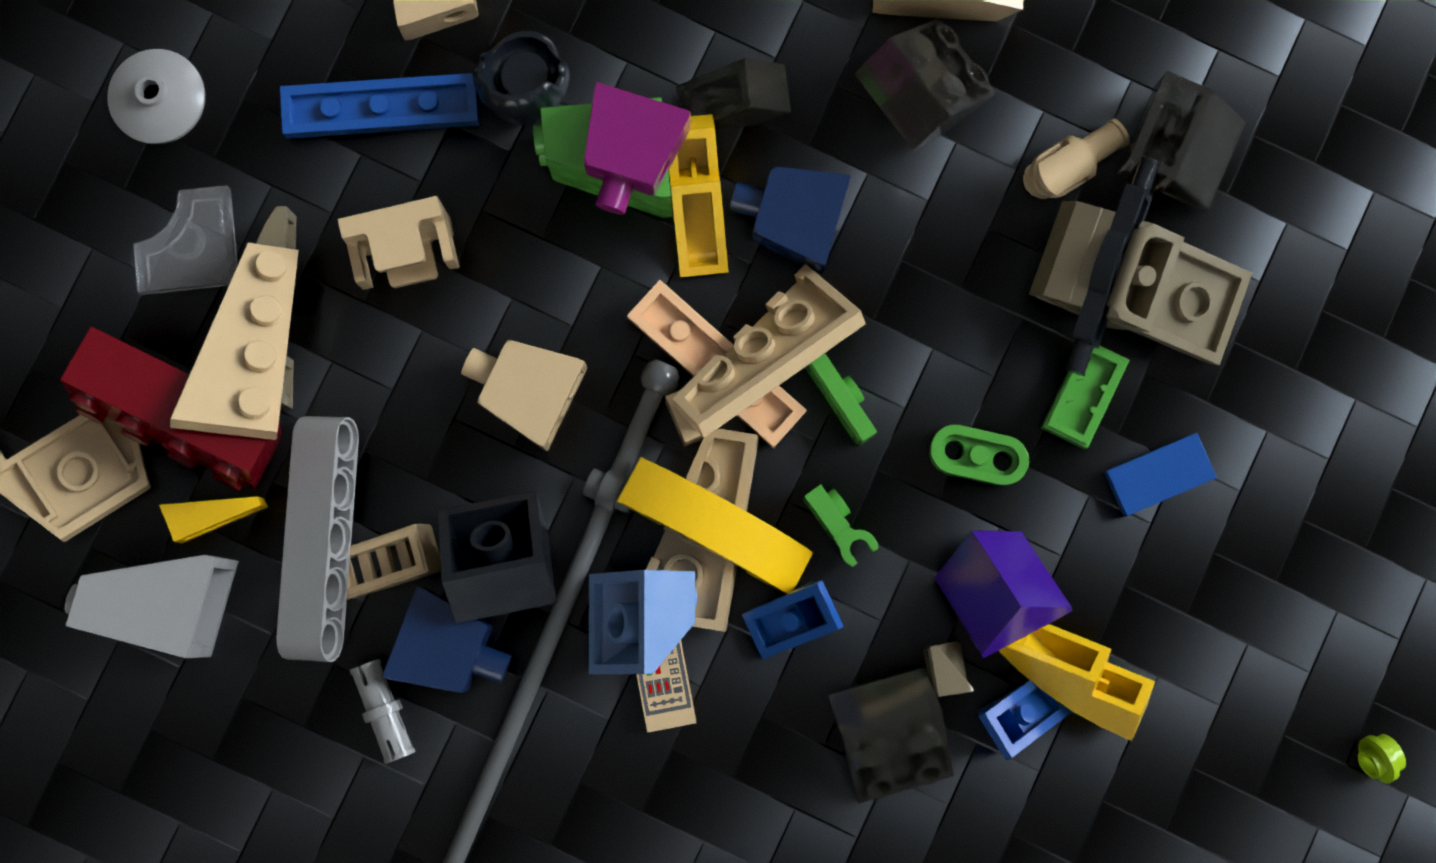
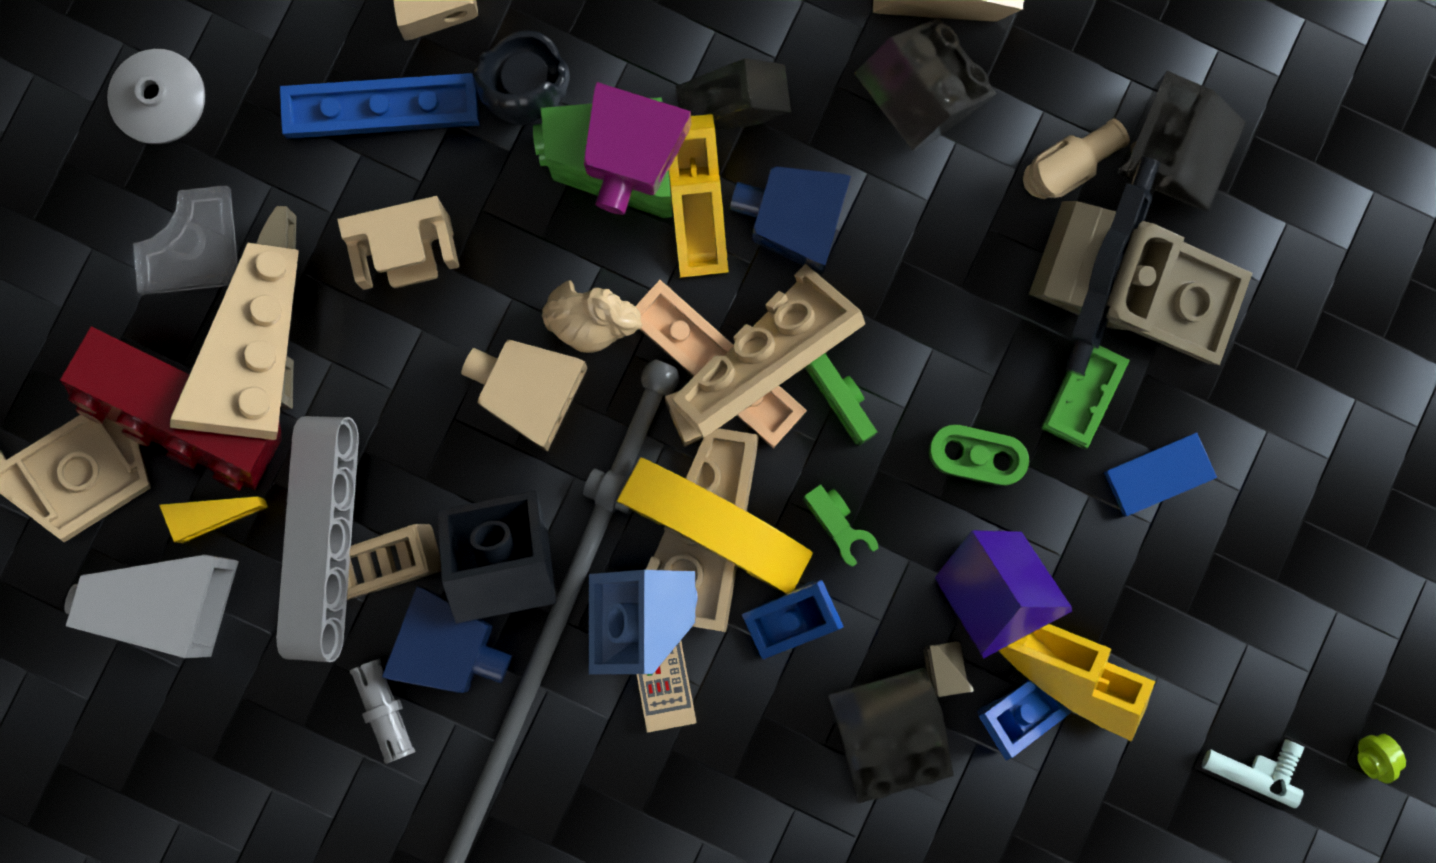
(590, 318): none -> tan hair
(1262, 773): none -> light aqua hose

